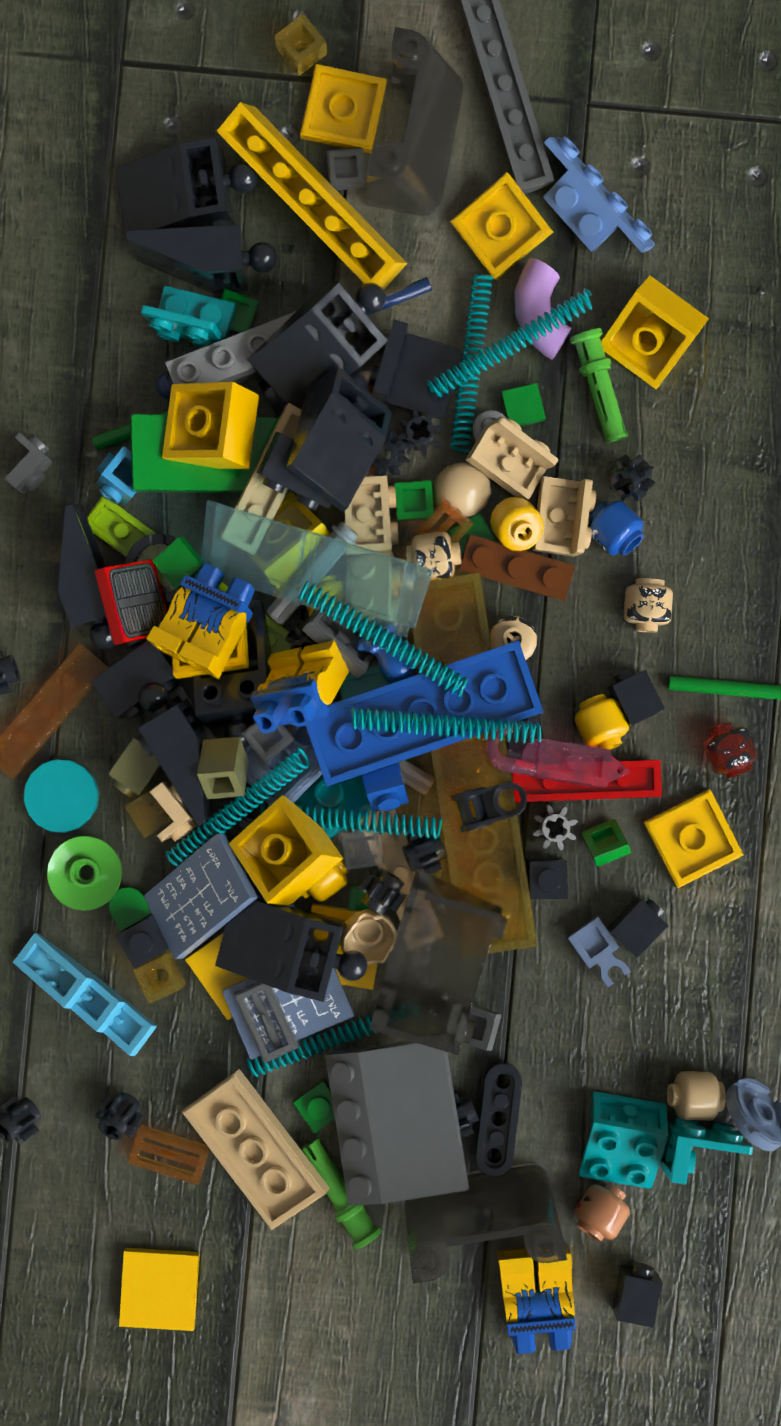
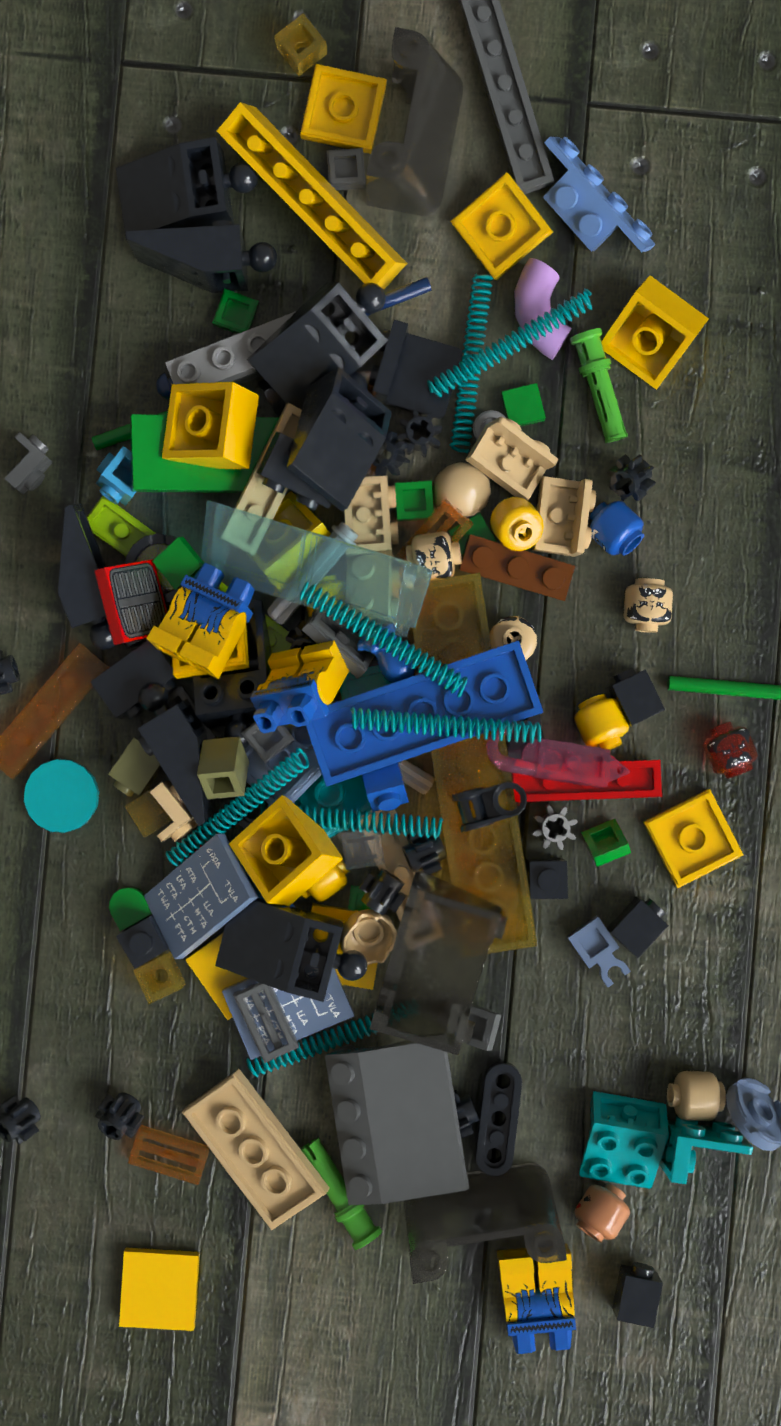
(66, 878): bright green dish -> none
(85, 994): medium azure slope -> none
(190, 317): teal bracket -> none
(316, 1106): green plate -> none

